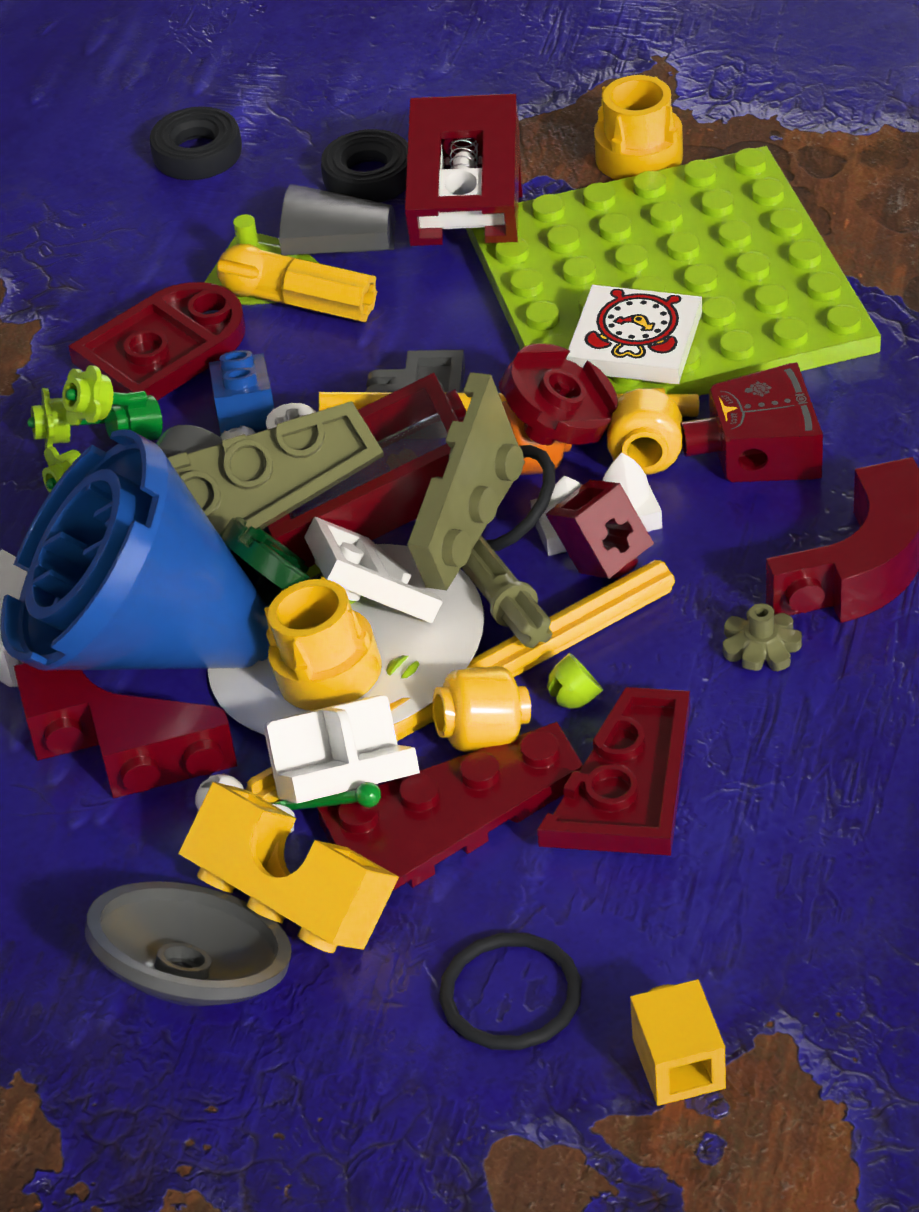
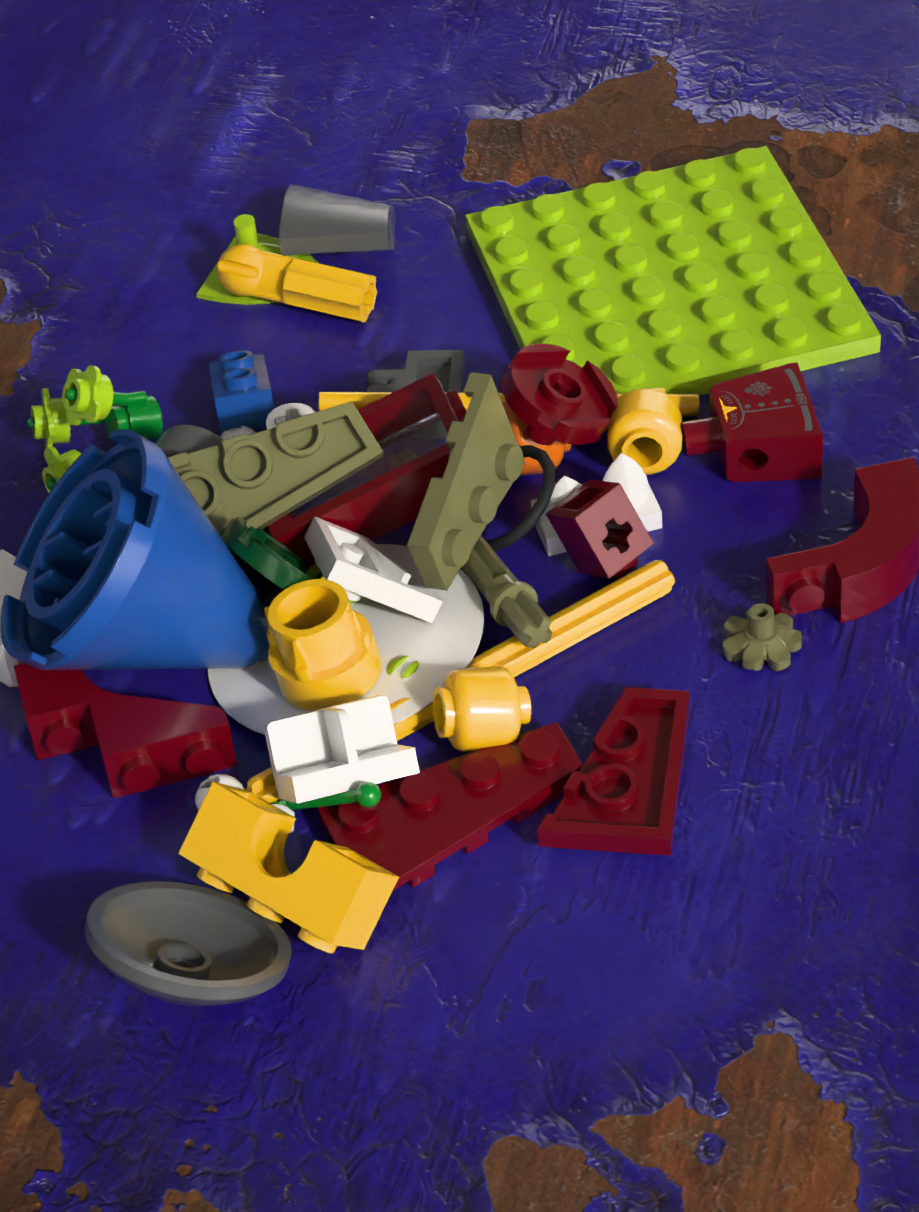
(164, 338): dark red plate -> none
(199, 161): black tyre -> none
(362, 147): black tyre -> none
(463, 167): dark red brick -> none
(510, 1042): black piece -> none
(572, 683): lime hinge -> none
(636, 333): white tile -> none
(637, 128): yellow piece -> none
(678, 1042): yellow brick -> none

